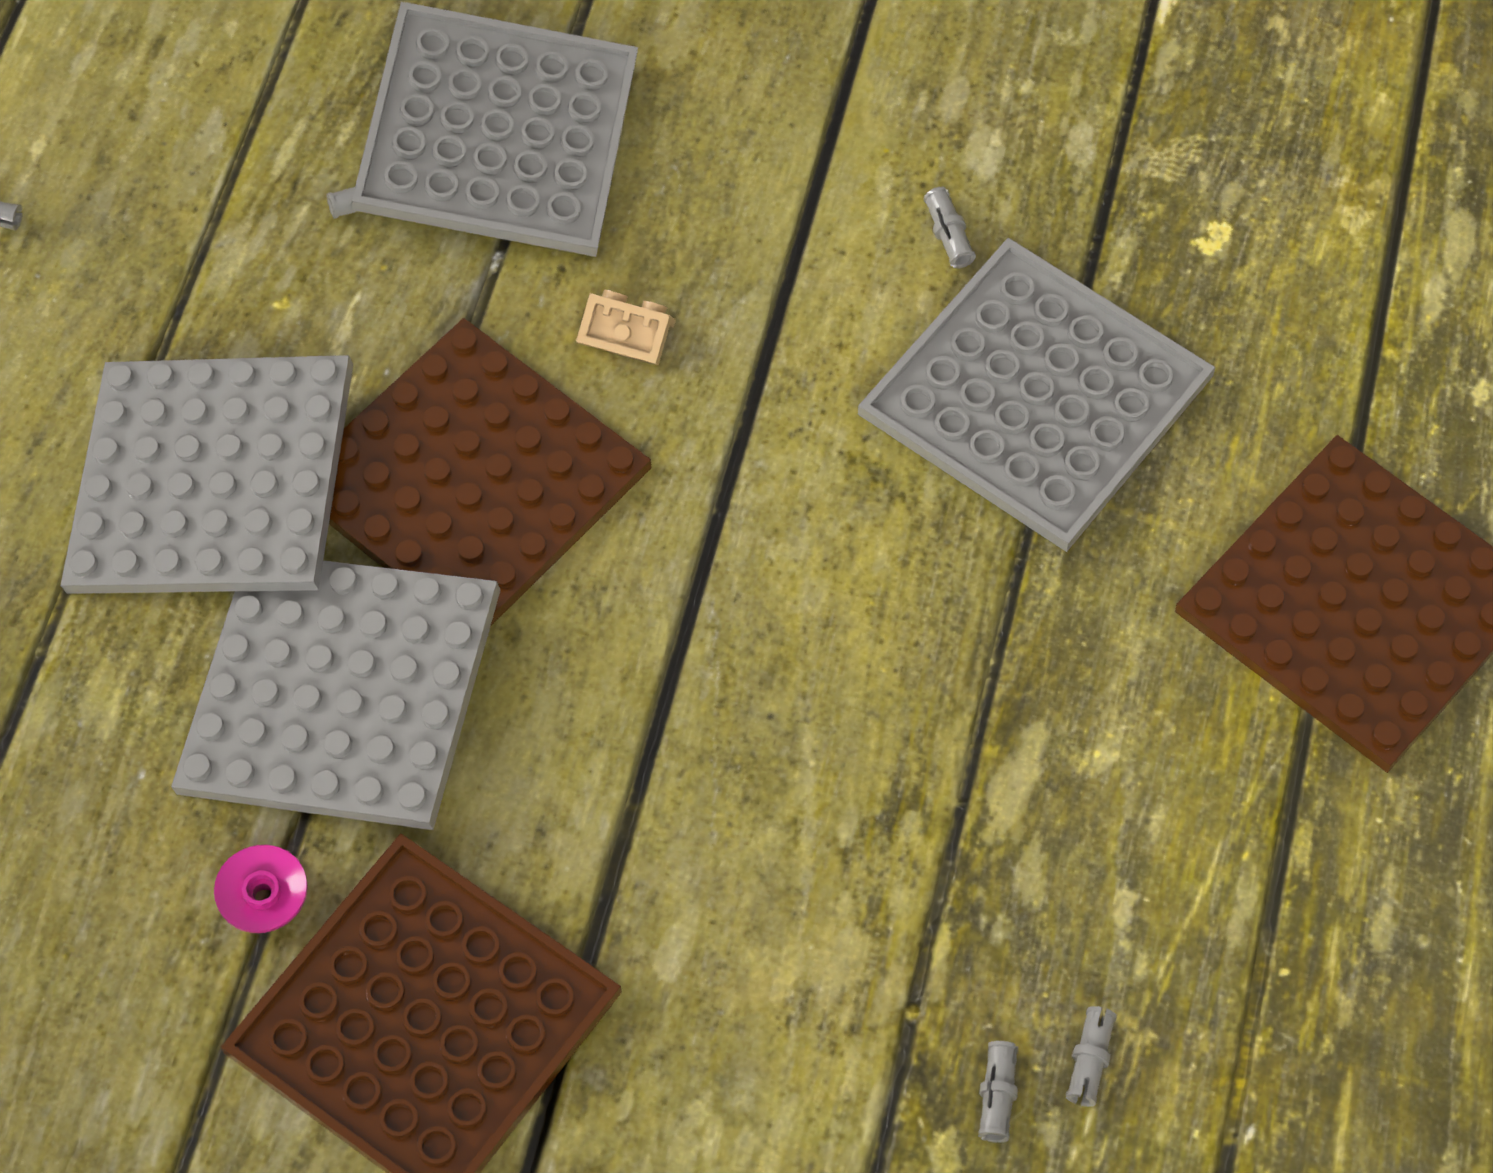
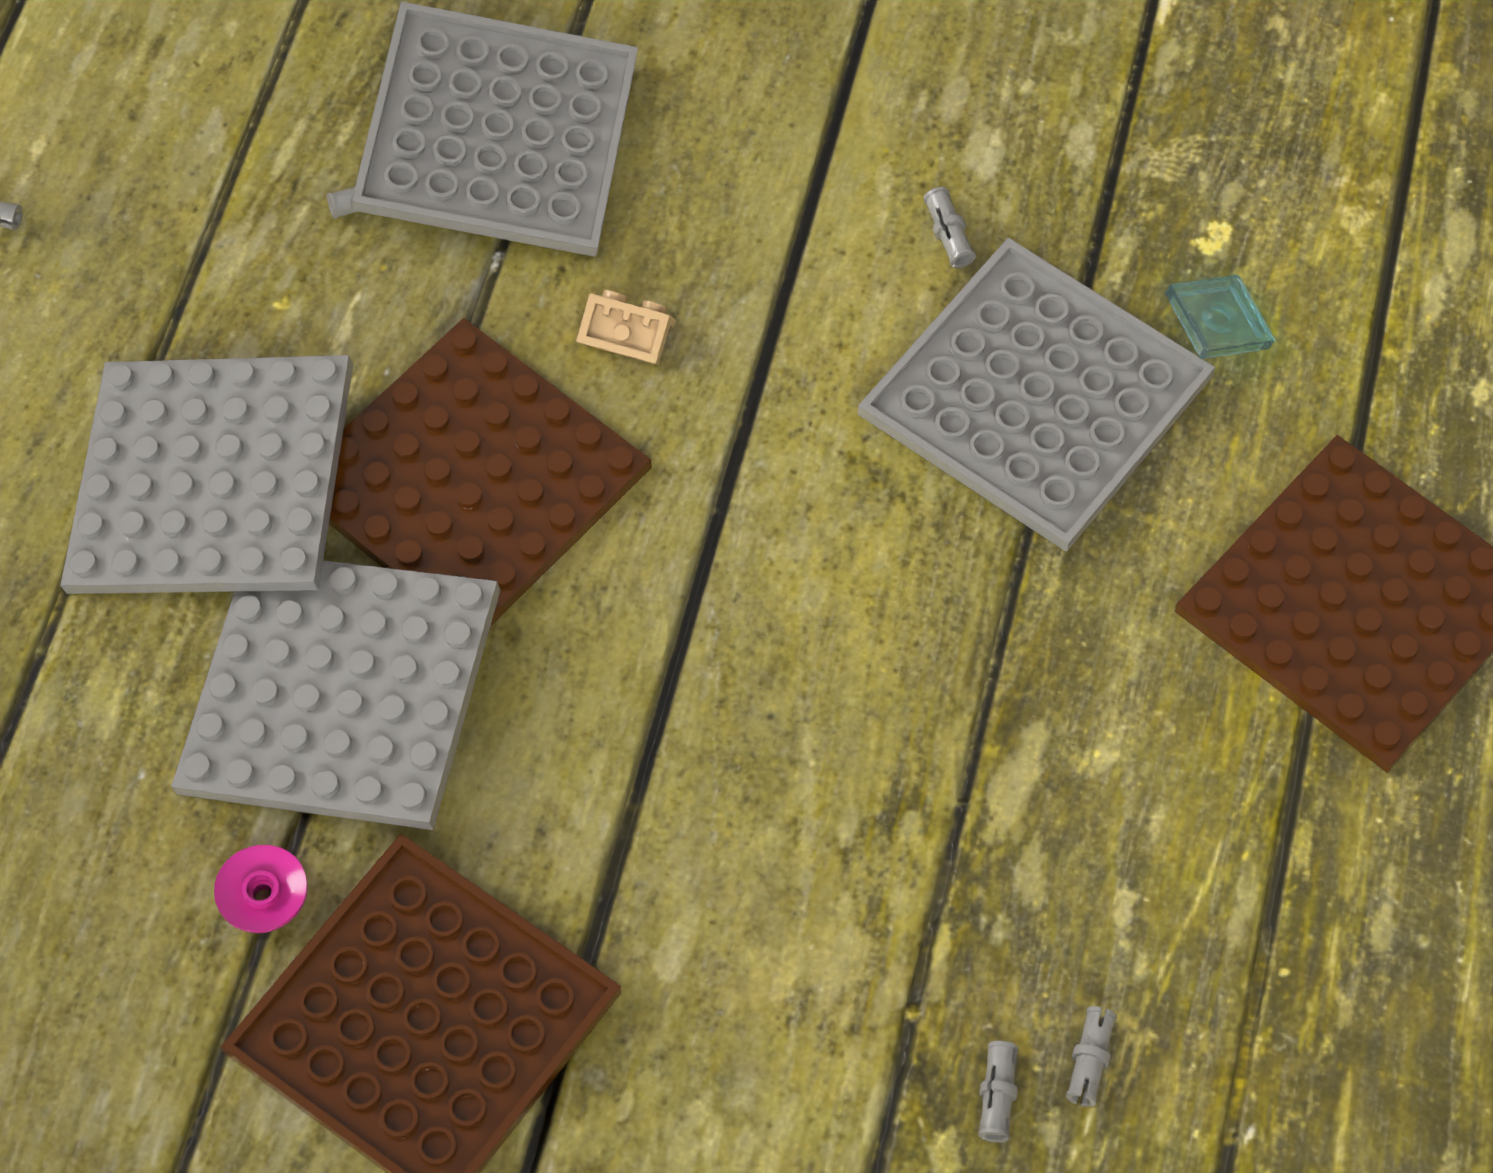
(1219, 316): none -> clear light blue tile

